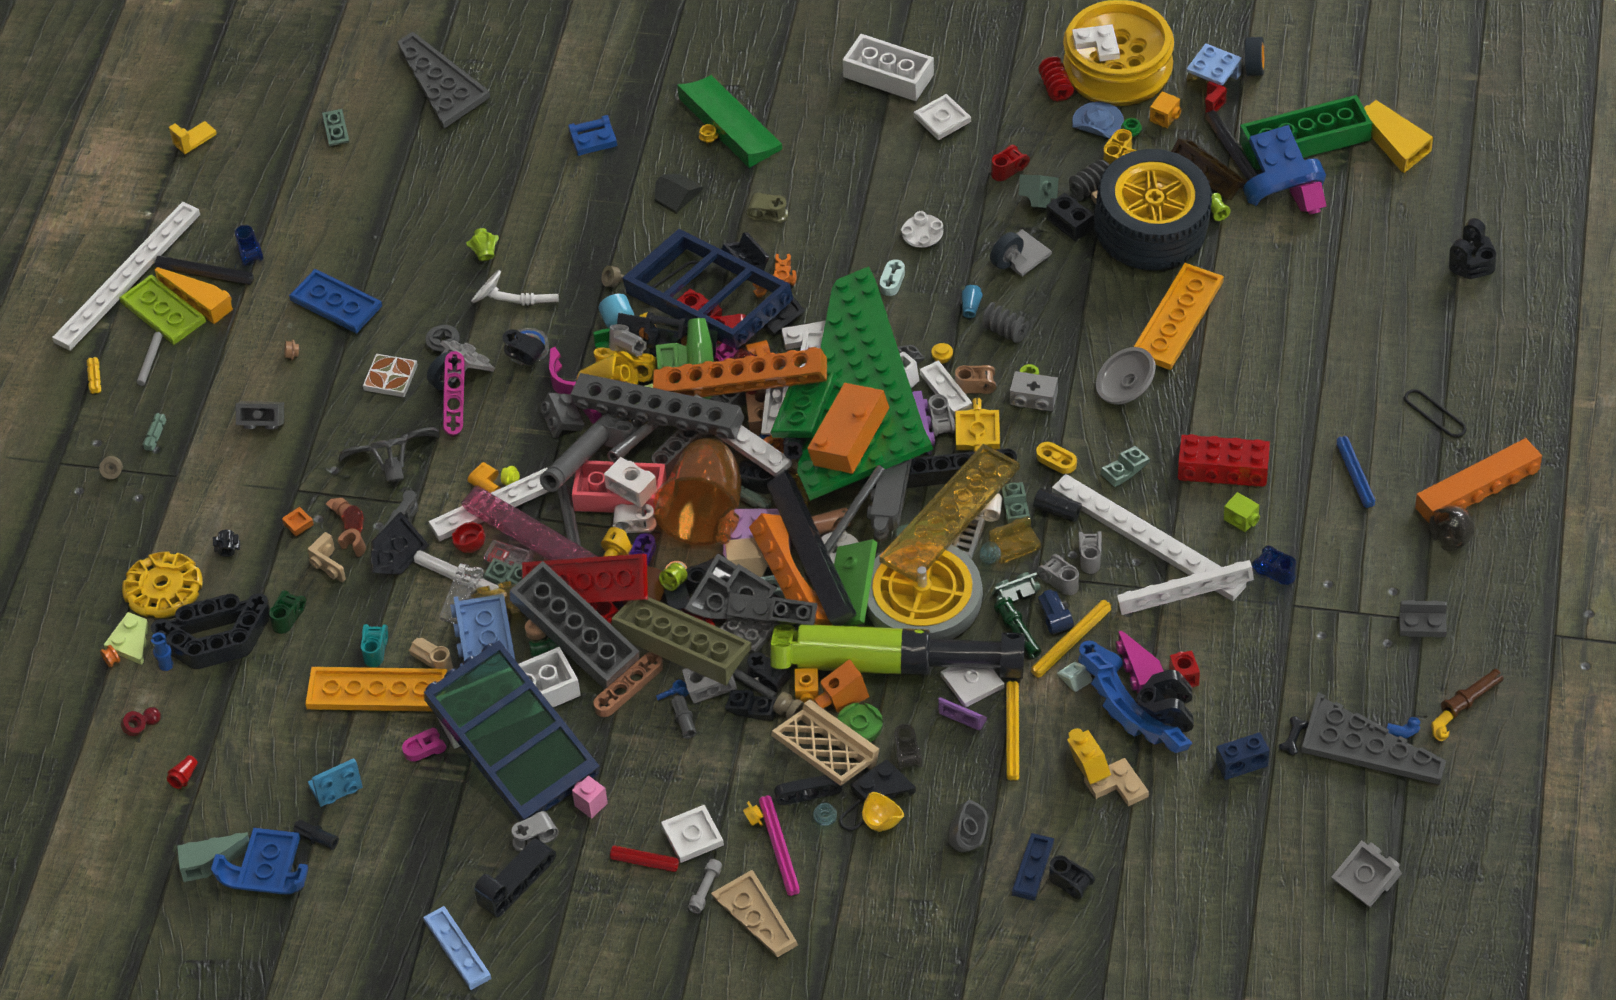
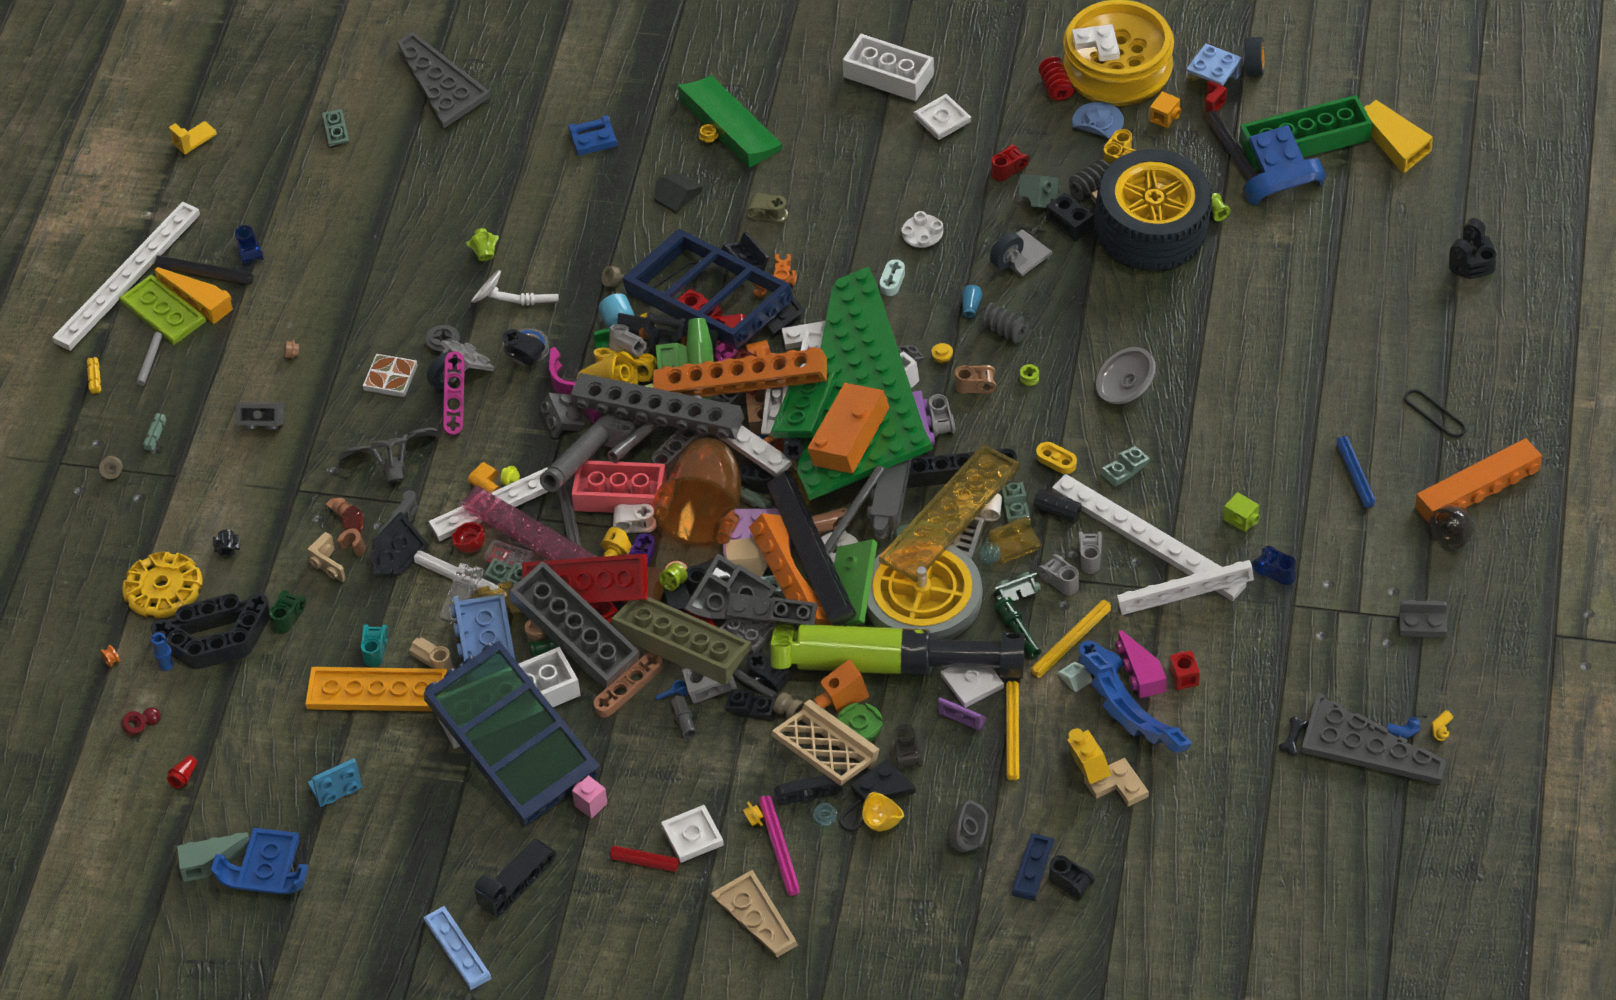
(129, 638): yellowish green wing -> none
(297, 521): orange plate -> none
(316, 834): black axle -> none
(335, 301): blue plate -> none
(416, 749): dark pink plate -> none
(536, 827): light grey piece -> none
(630, 482): white brick -> none
(698, 901): light grey bar -> none
(806, 684): light orange brick -> none
(942, 383): white plate -> none
(977, 428): yellow plate -> none
(1033, 391): light grey brick -> none
(1056, 616): dark blue piece -> none
(1132, 125): green plate -> none
(1172, 709): black piece -> none
(1179, 314): light orange plate -> none
(1220, 177): dark brown fence -> none
(1223, 460): red bracket -> none
(1242, 756): dark blue brick -> none
(1309, 197): dark pink slope -> none
(1367, 873): light grey plate -> none
(1464, 698): reddish brown pin -> none

